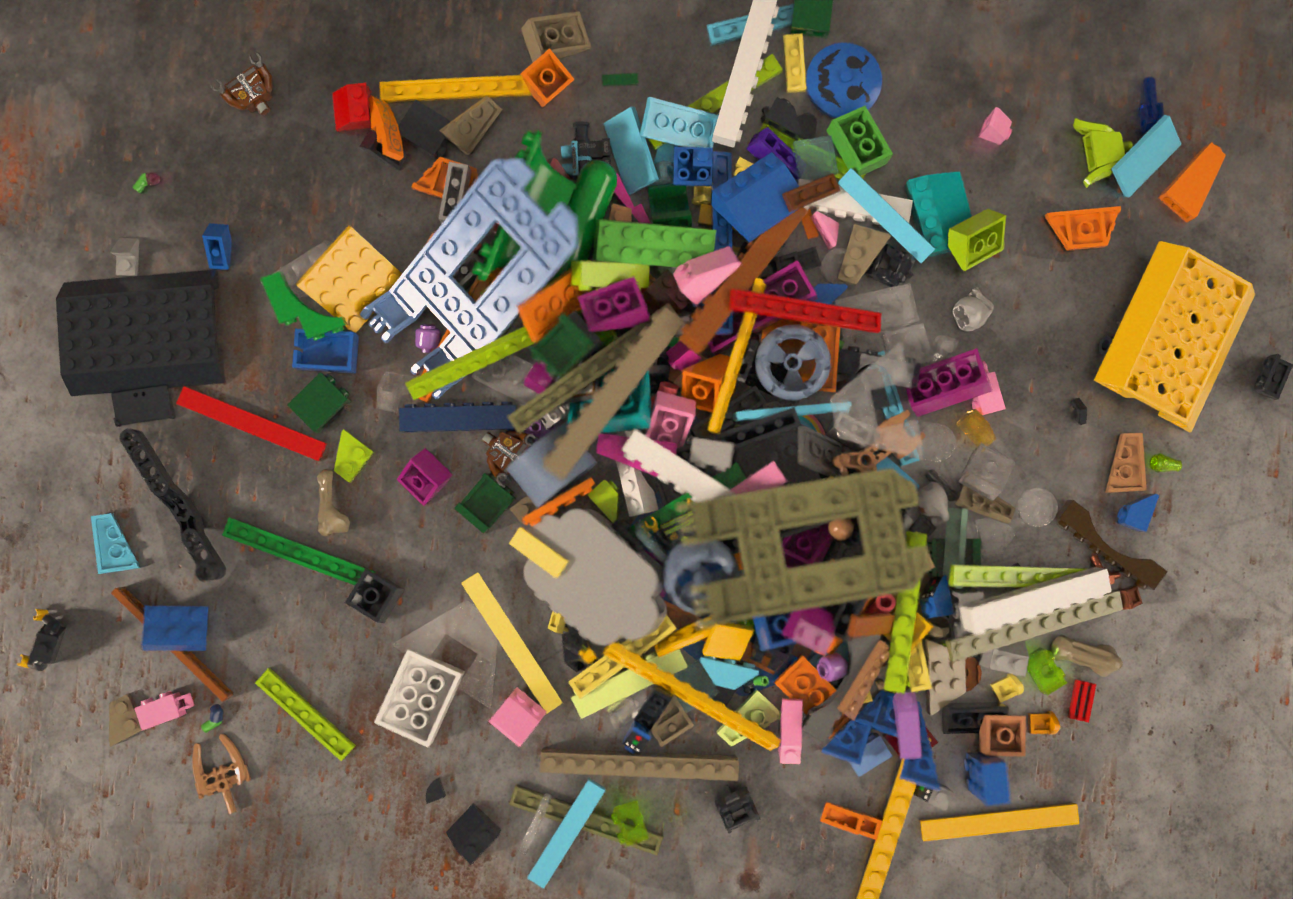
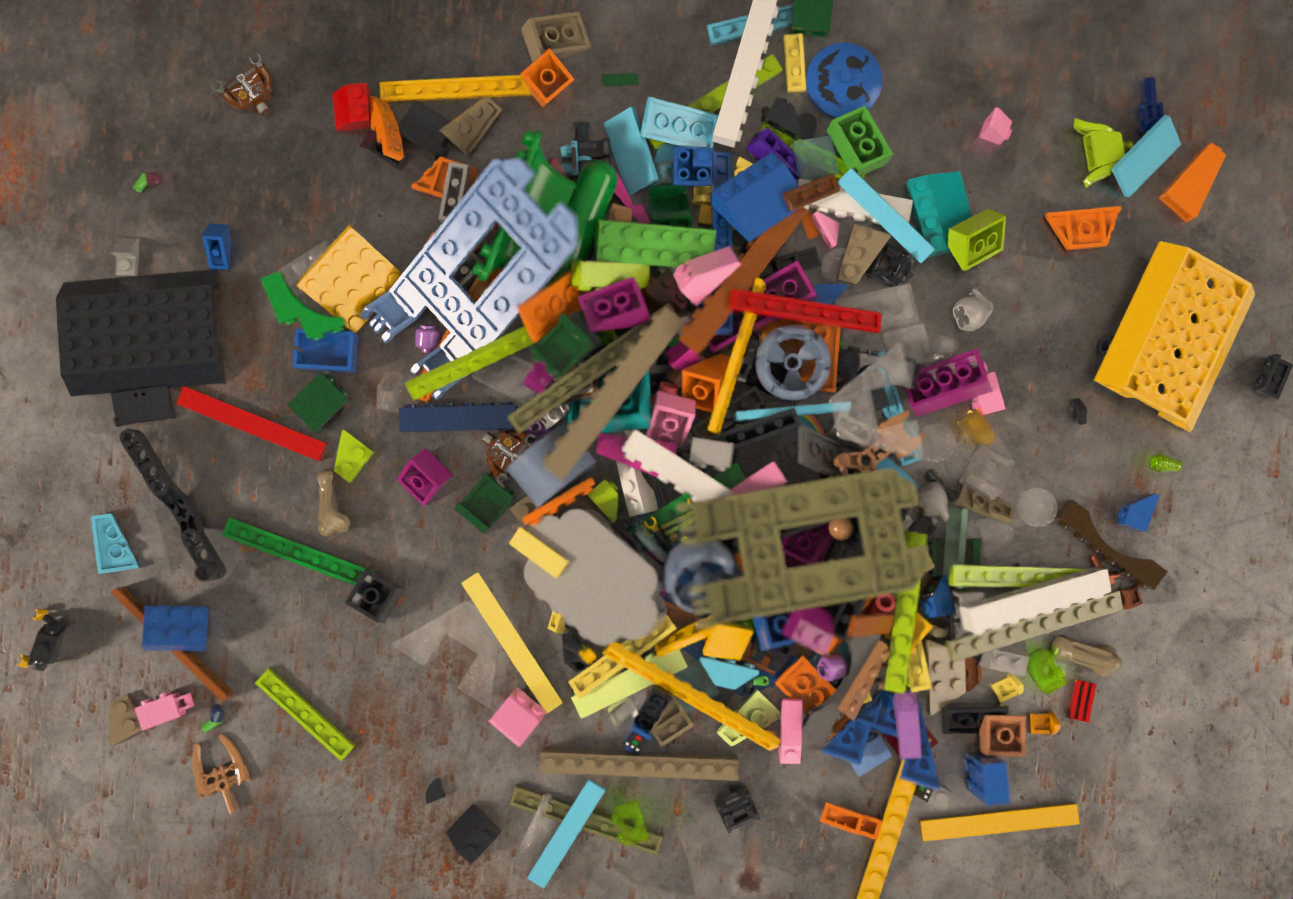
(419, 697): white slope -> none
(1128, 465): medium nougat wing -> none

